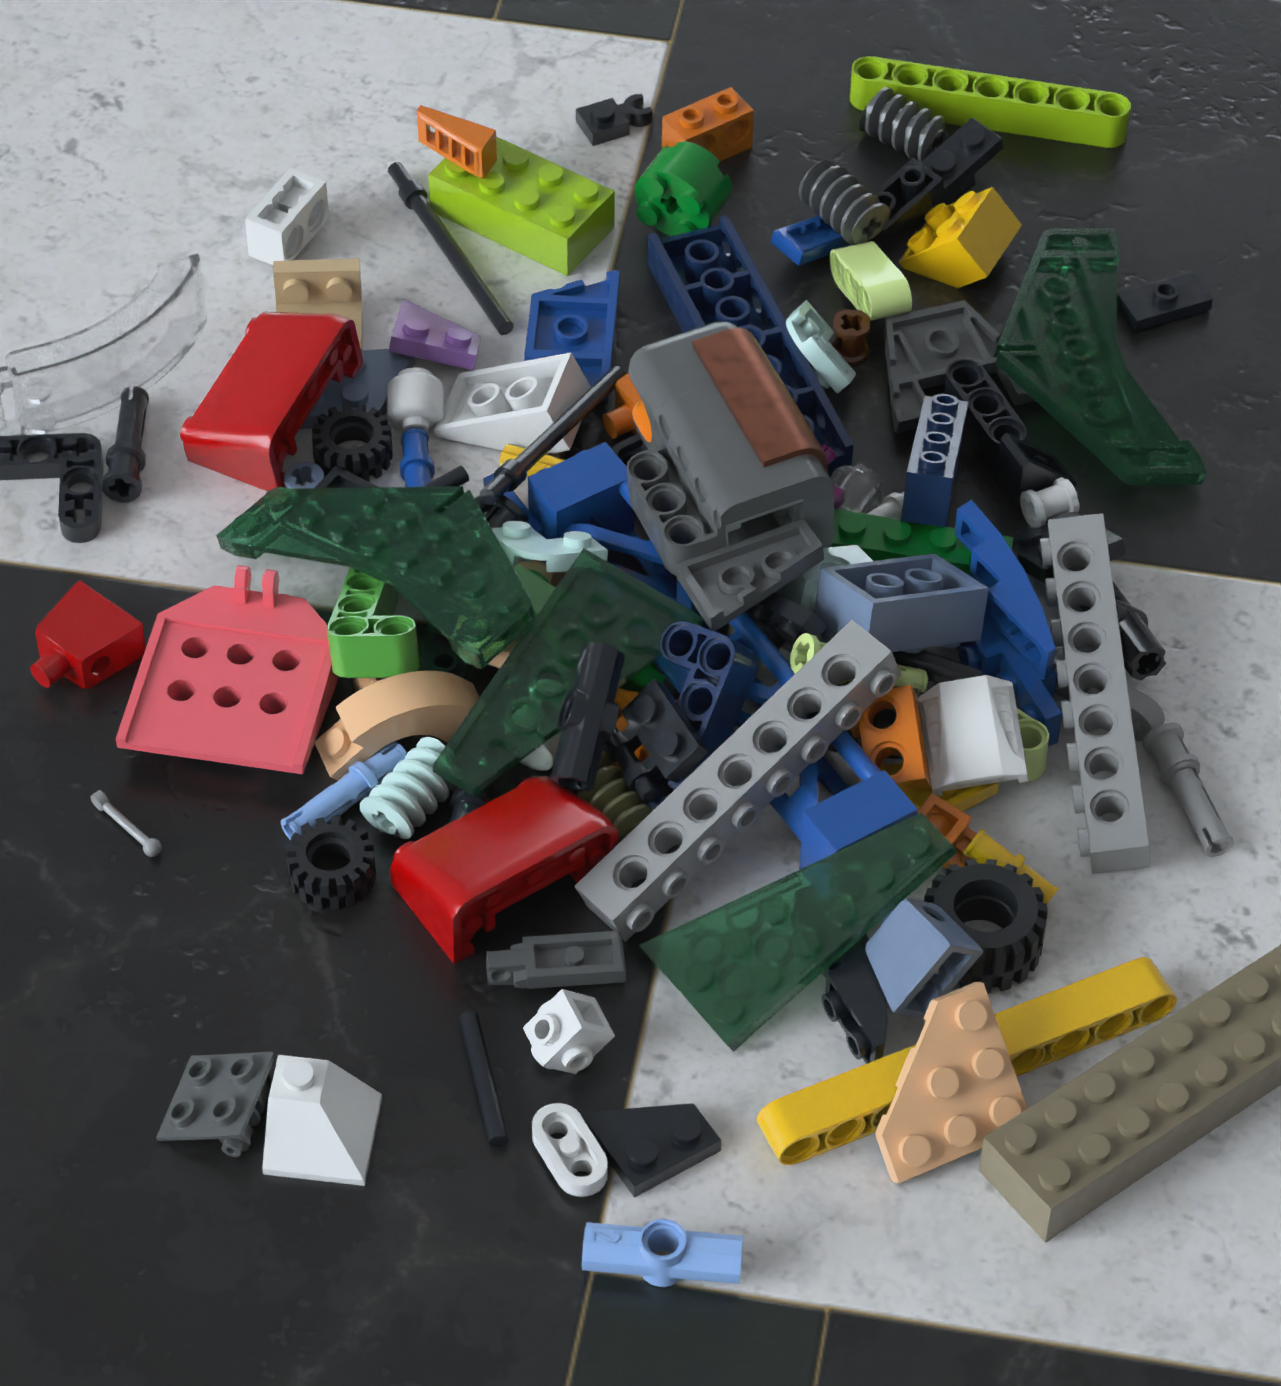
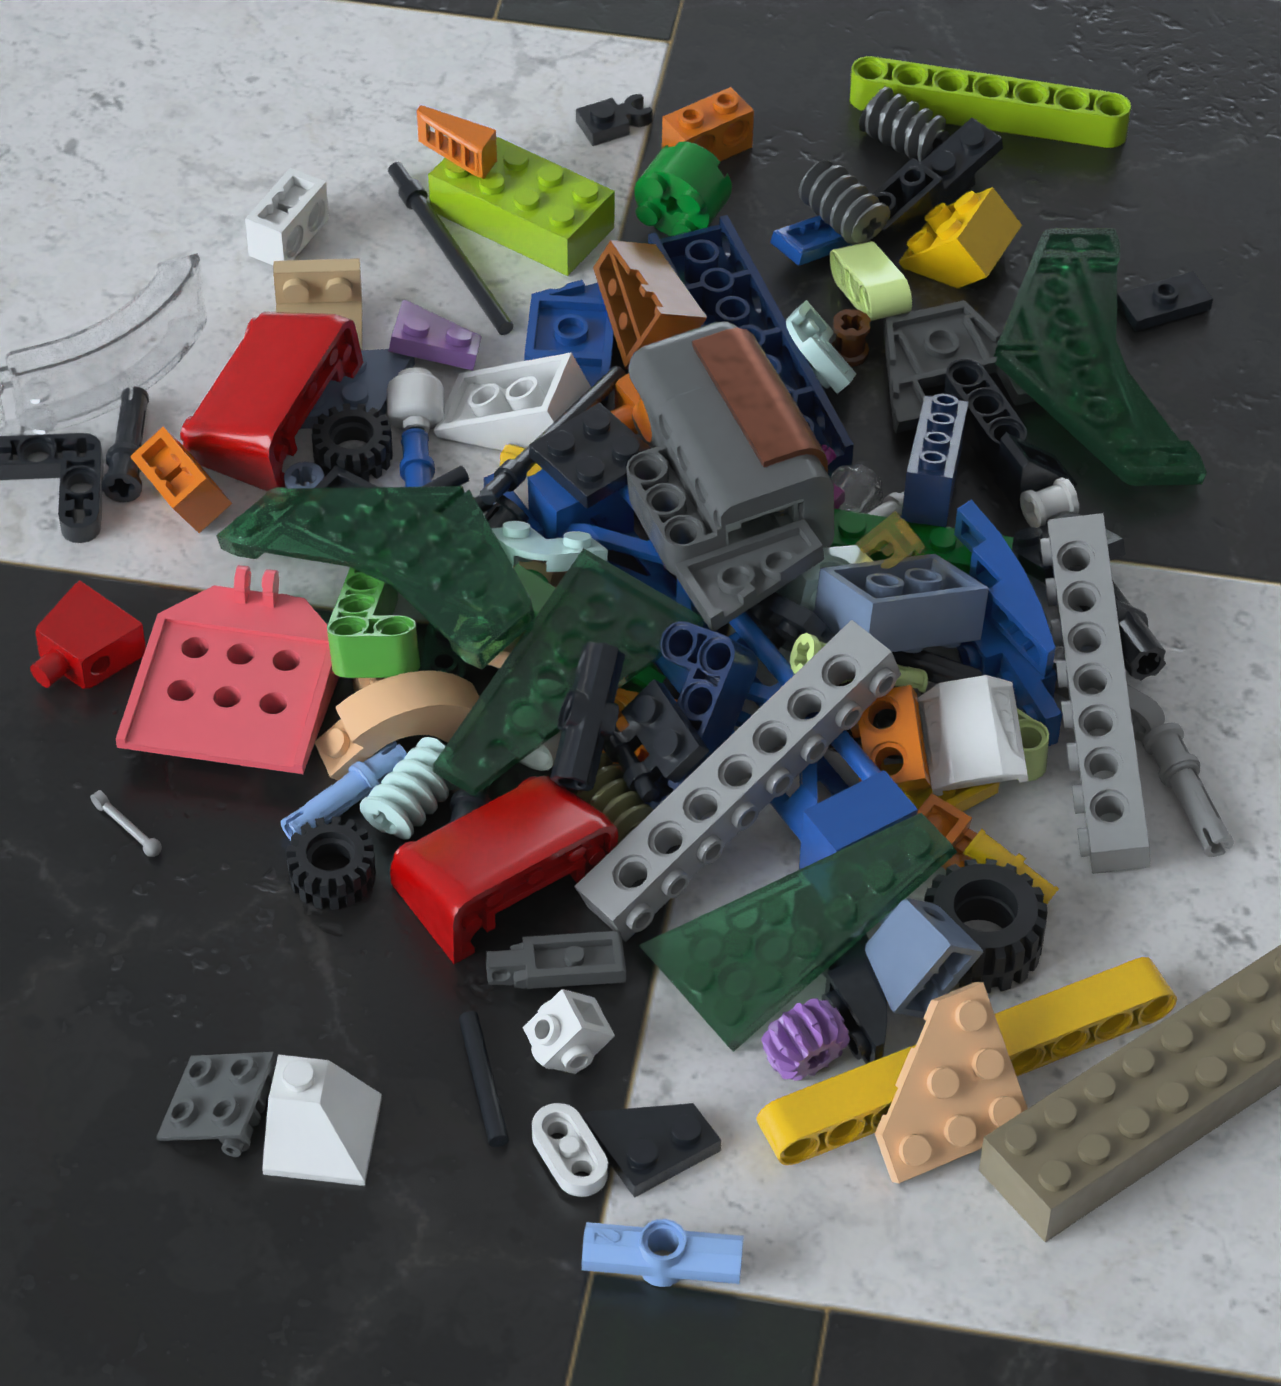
(181, 480): none -> orange brick
(588, 454): none -> black plate
(643, 296): none -> dark orange wedge
(805, 1039): none -> medium lavender gear
(898, 534): none -> clear yellow hinge

